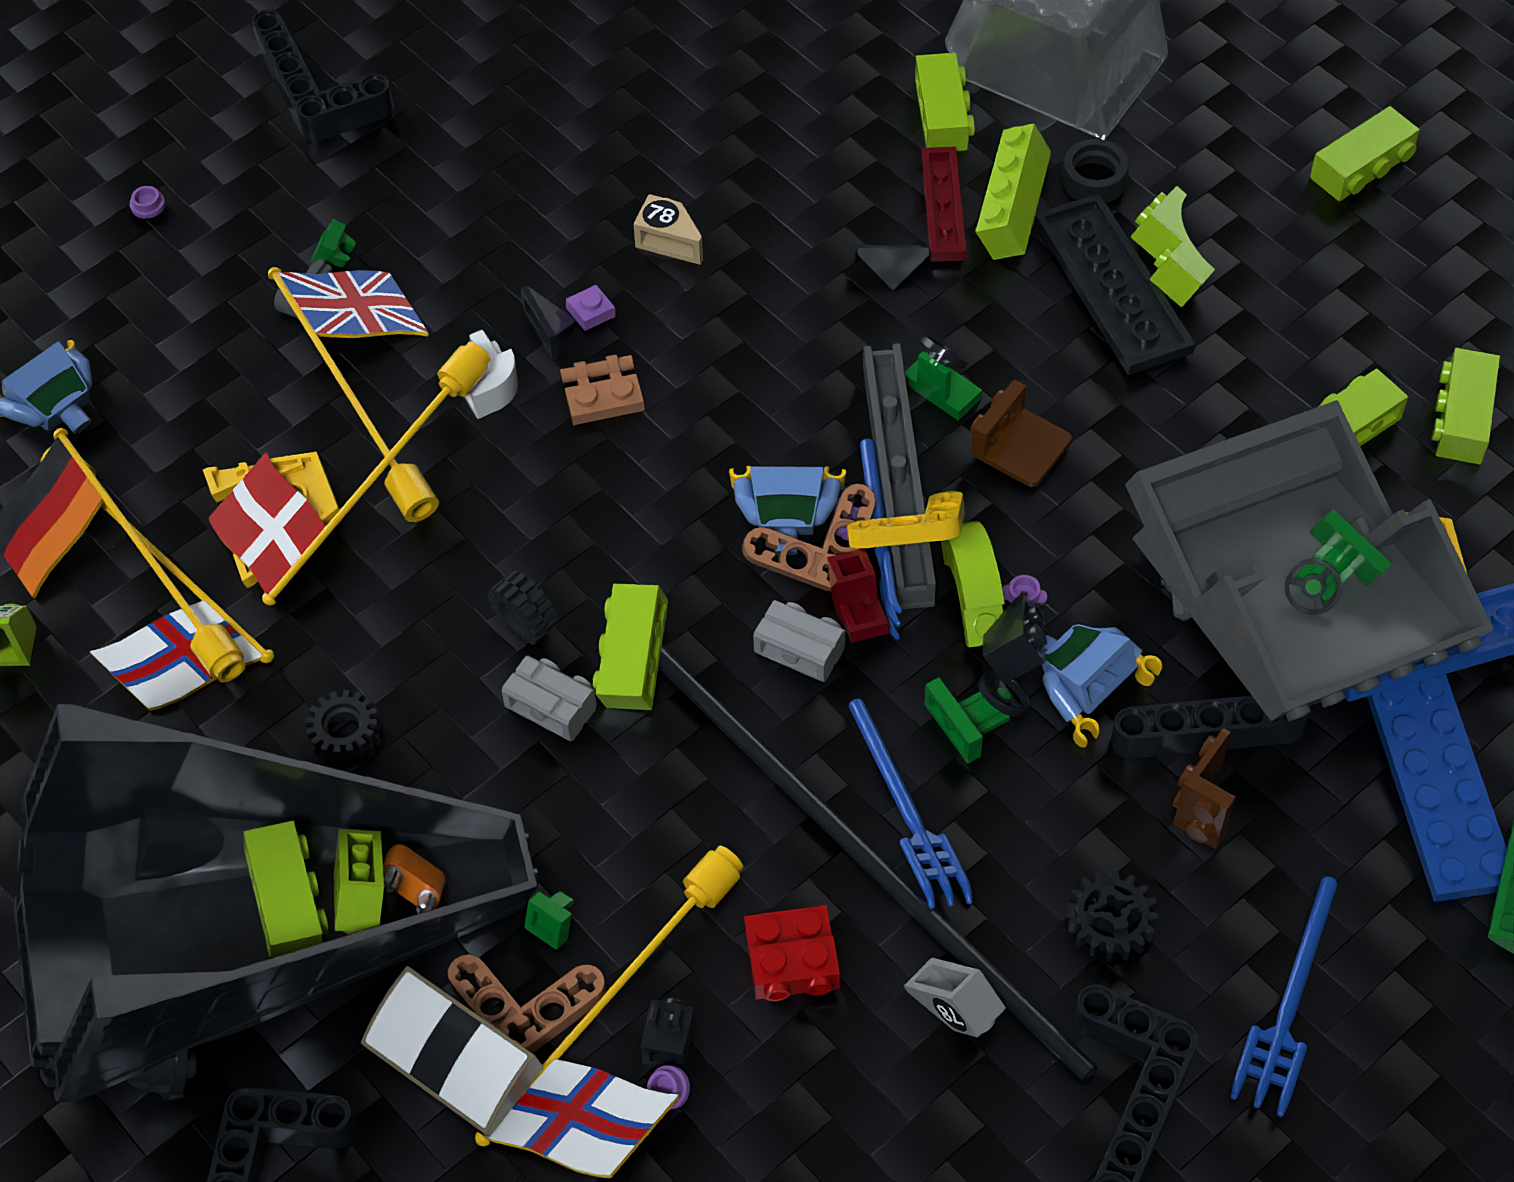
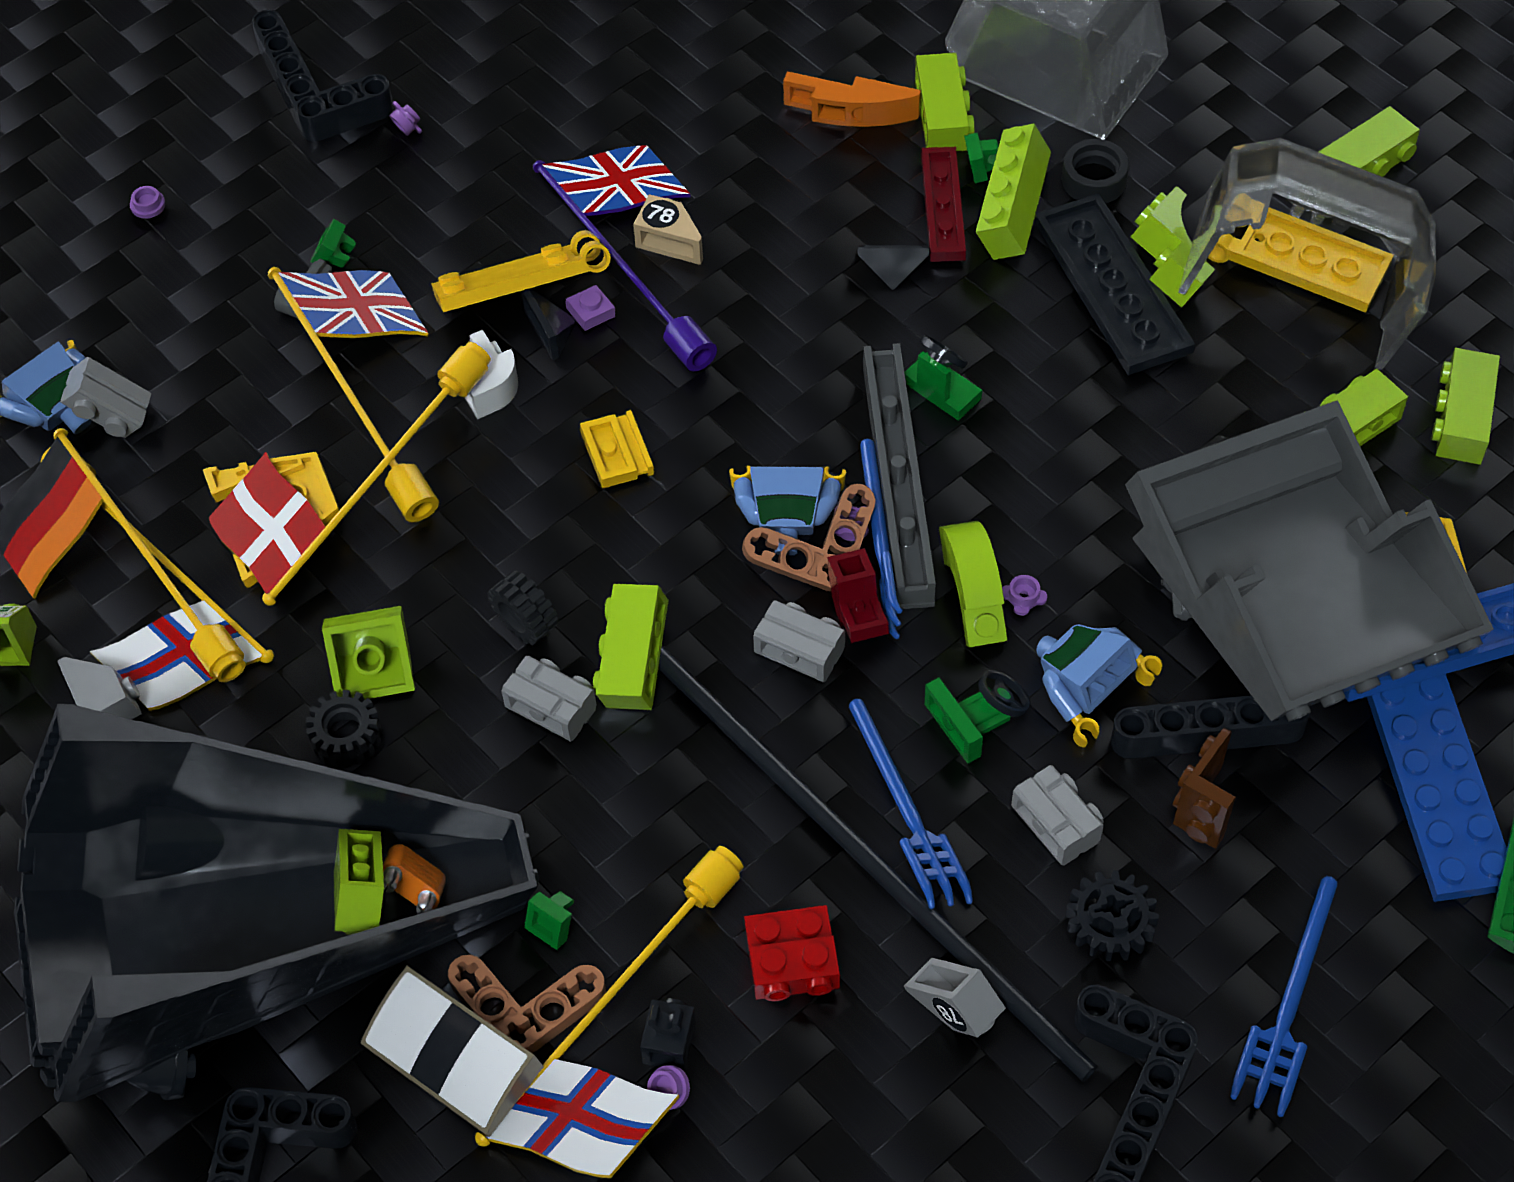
(100, 688): none -> light grey slope
(105, 398): none -> light grey brick
(284, 888): lime brick -> none
(369, 653): none -> lime slope
(405, 118): none -> medium lavender plate
(520, 274): none -> yellow hinge
(603, 398): nougat plate -> none
(616, 449): none -> yellow plate
(618, 183): none -> flag
(858, 105): none -> orange slope
(940, 522): yellow beam -> none
(981, 155): none -> green tile
(1016, 640): black slope -> none
(1017, 439): reddish brown bracket -> none
(1057, 814): none -> light grey brick
(1309, 258): none -> yellow hinge
(1334, 191): none -> clear windscreen
(1341, 555): green piece -> none

